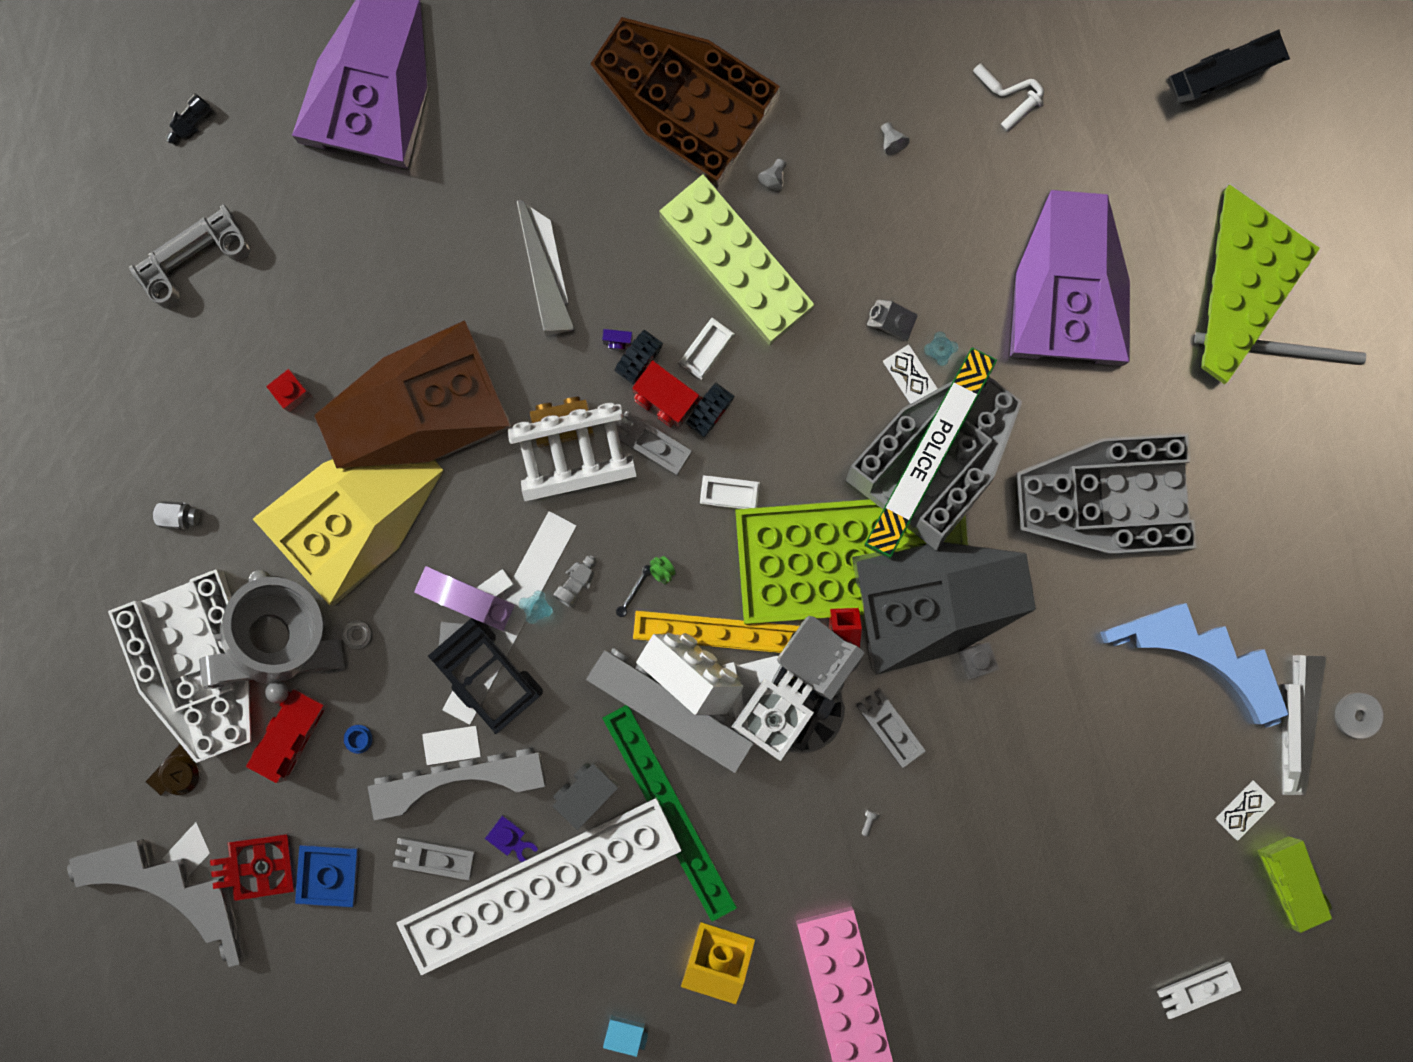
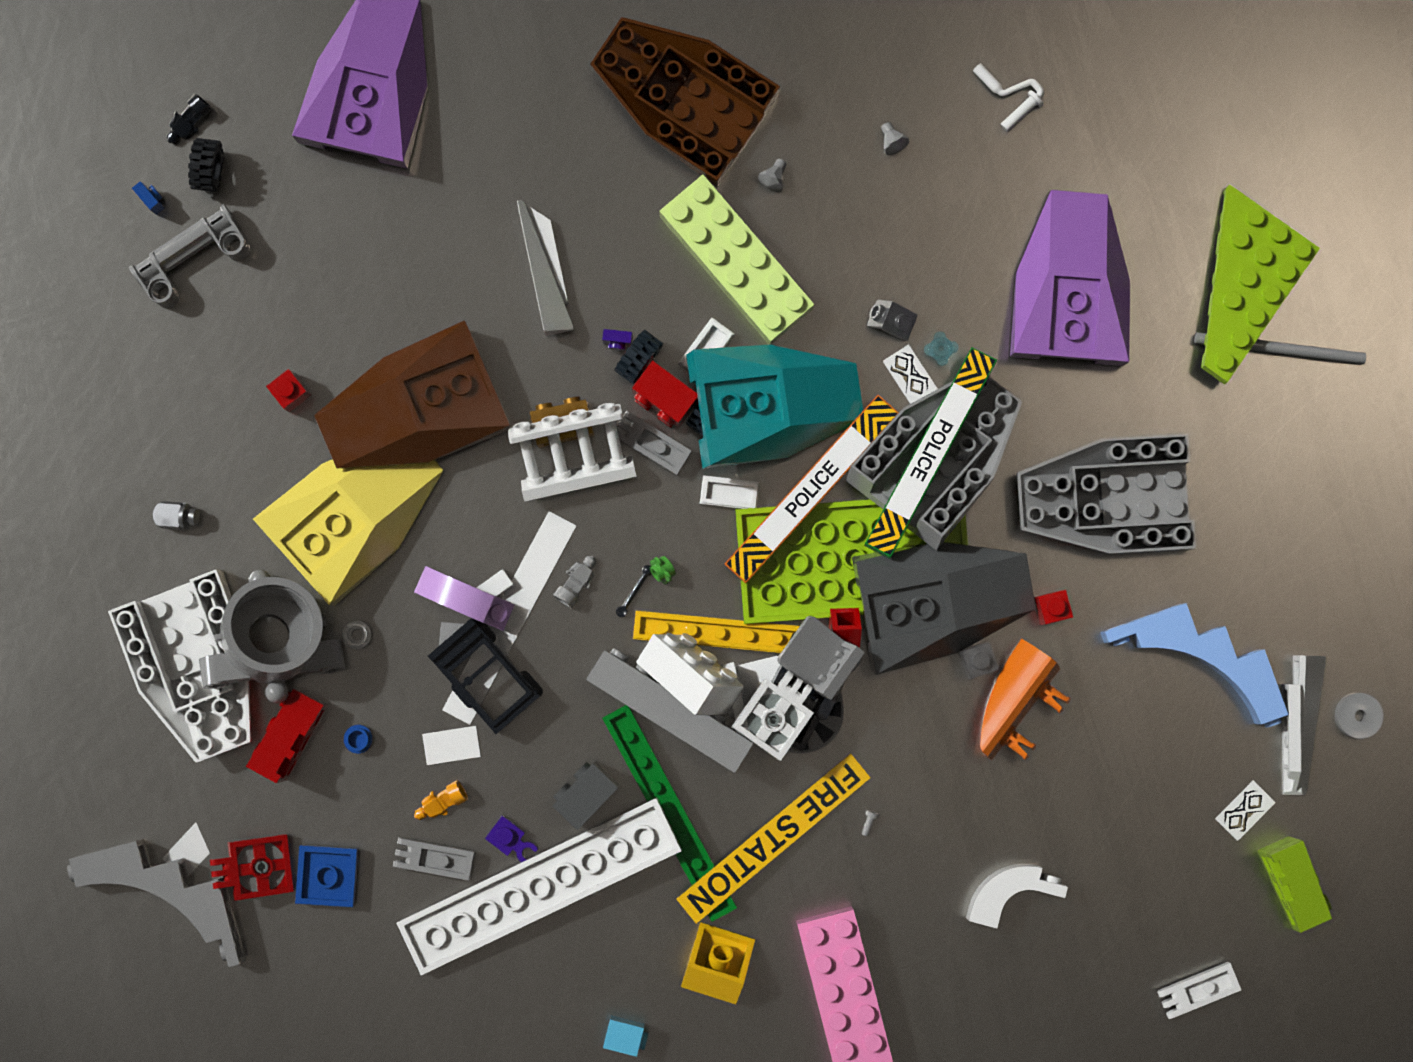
(149, 196): none -> blue plate
(176, 775): dark brown piece -> none
(205, 165): none -> black tyre
(397, 796): light grey arch -> none
(436, 804): none -> light orange piece
(543, 608): clear light blue plate -> none
(769, 401): none -> teal wedge
(773, 838): none -> yellow sticker
(810, 489): none -> tile
(892, 729): light grey hinge -> none
(998, 887): none -> white arch
(1018, 687): none -> orange piece
(1053, 607): none -> red brick
(1229, 66): black piece -> none

